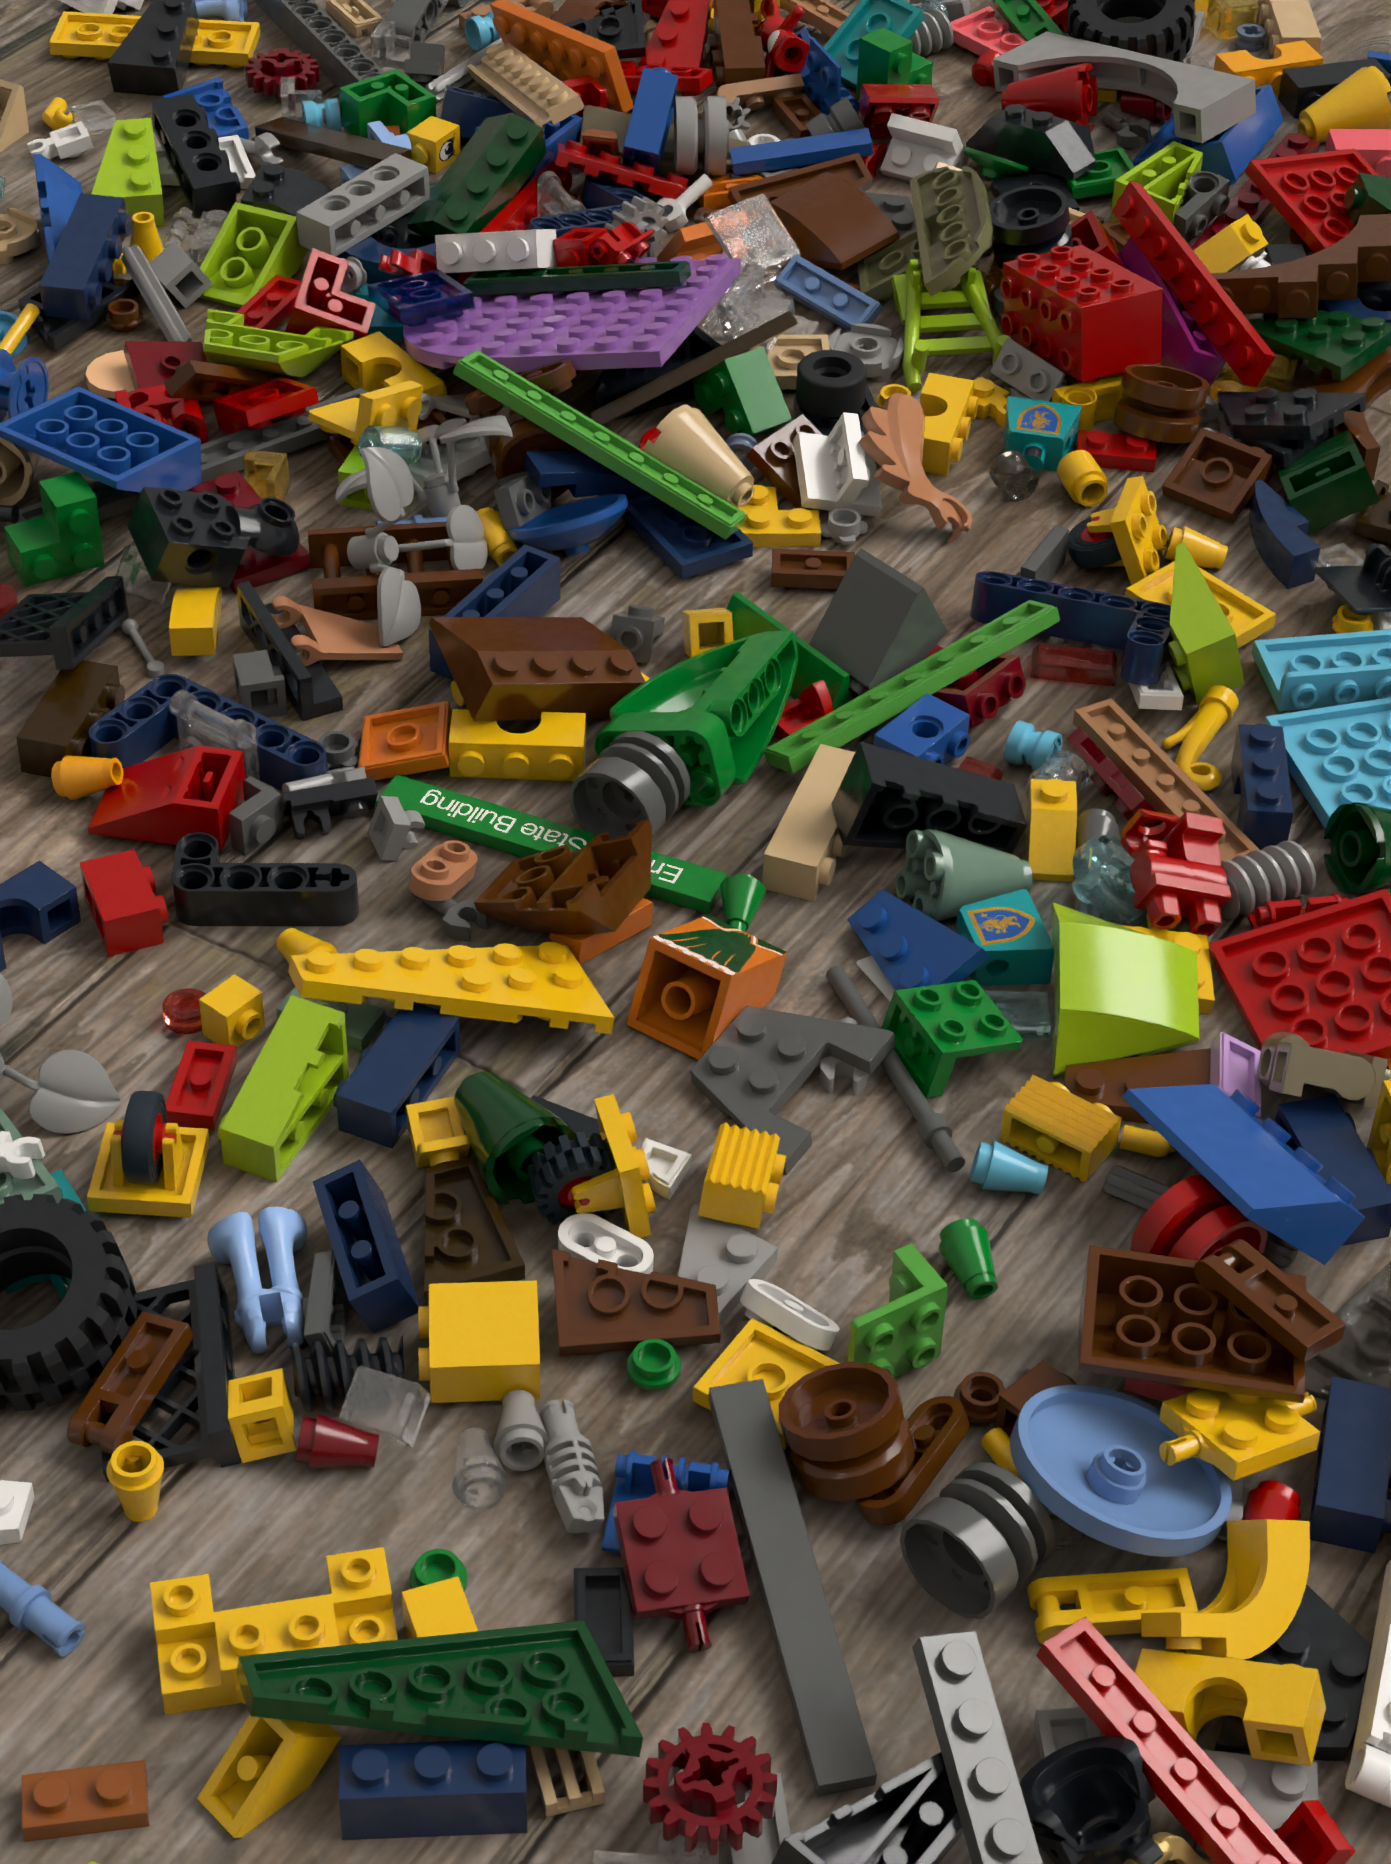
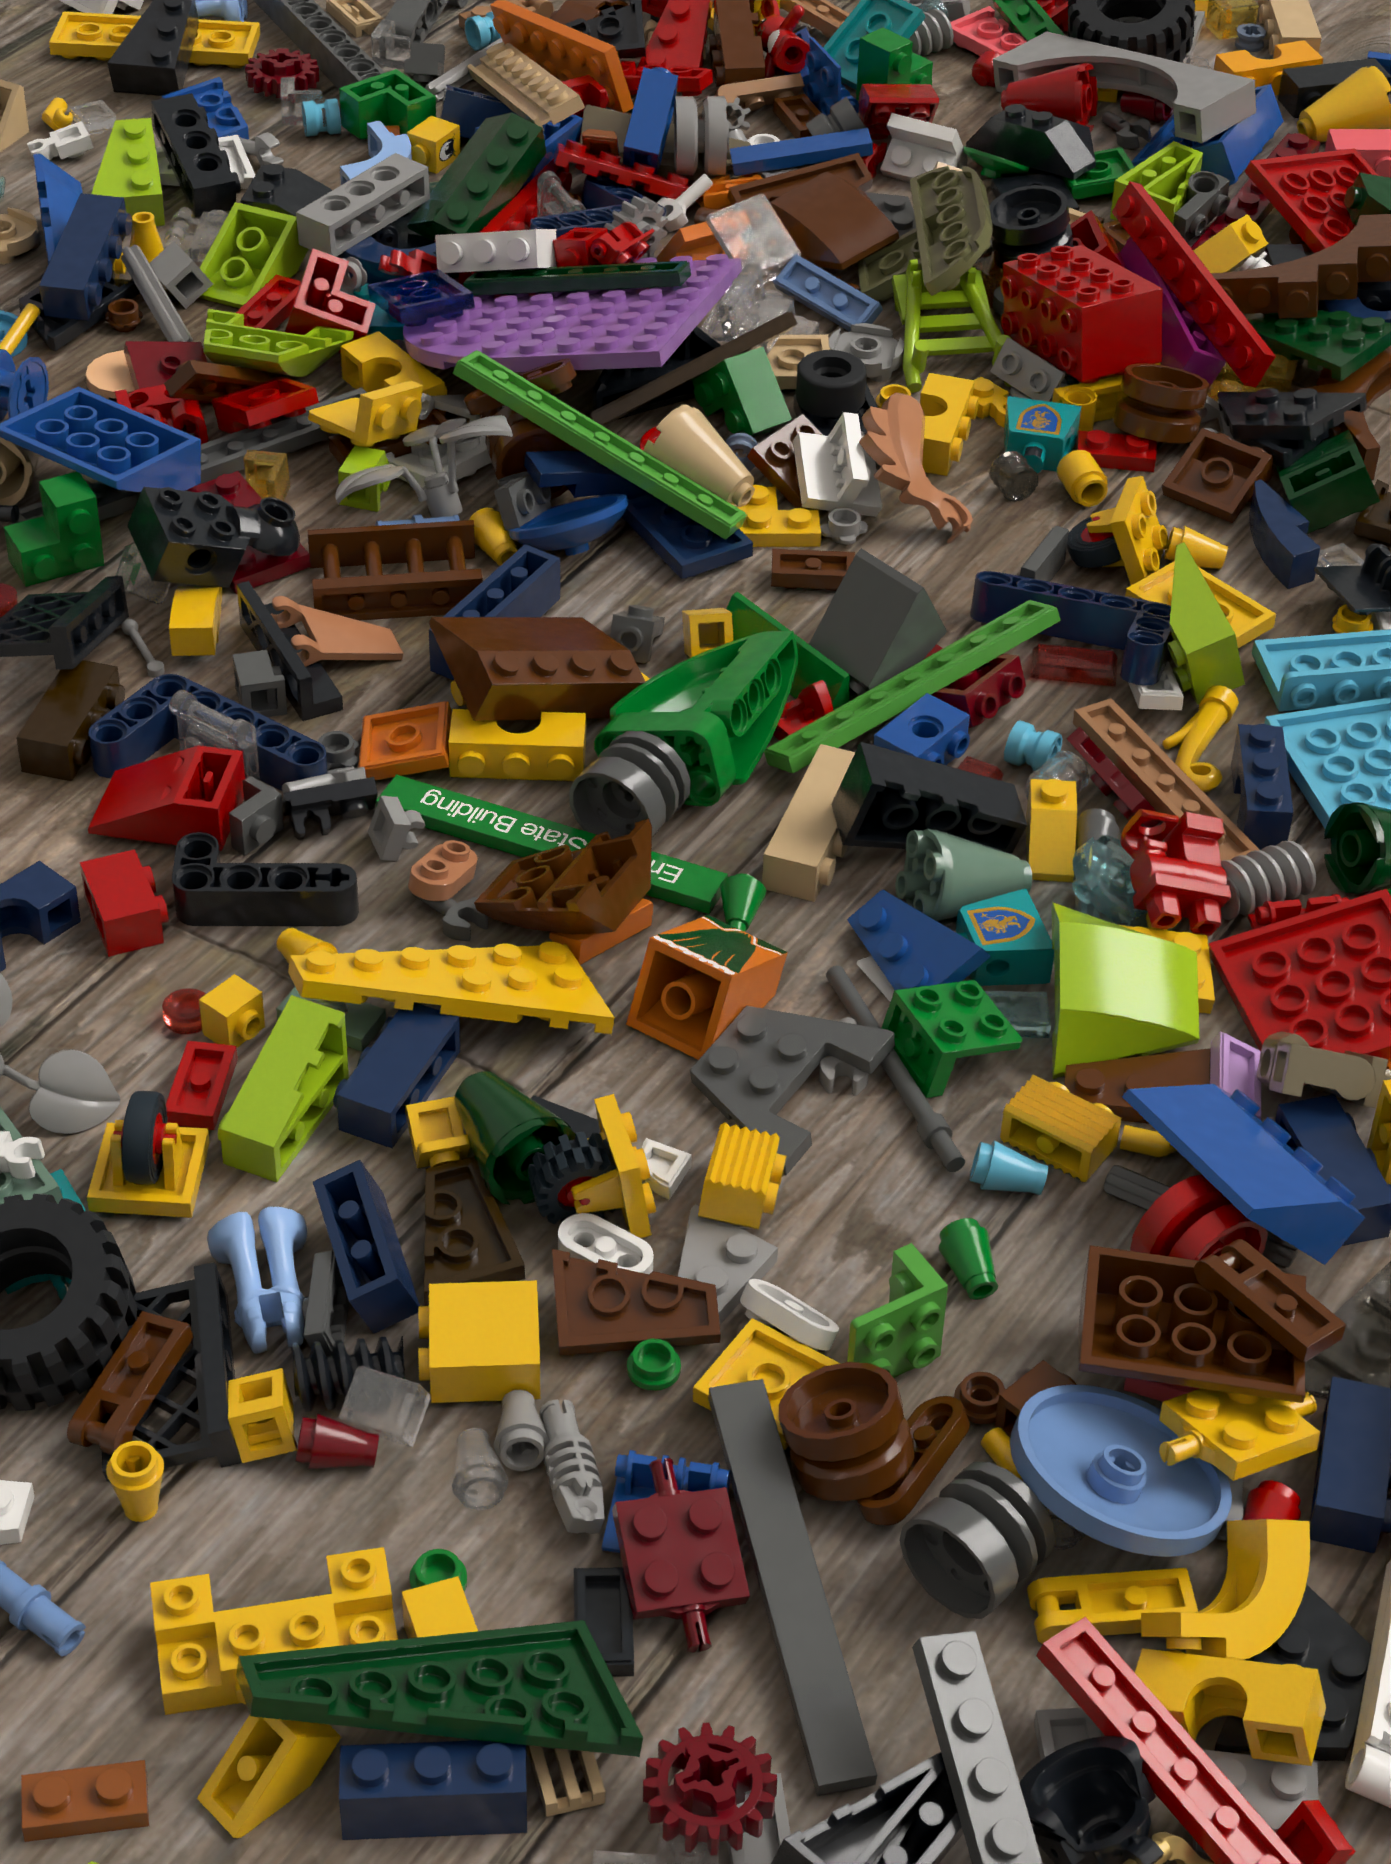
(83, 776): light orange cone -> none
(329, 142): dark brown tile -> none
(389, 491): light grey plant -> none
(395, 438): clear light blue brick -> none

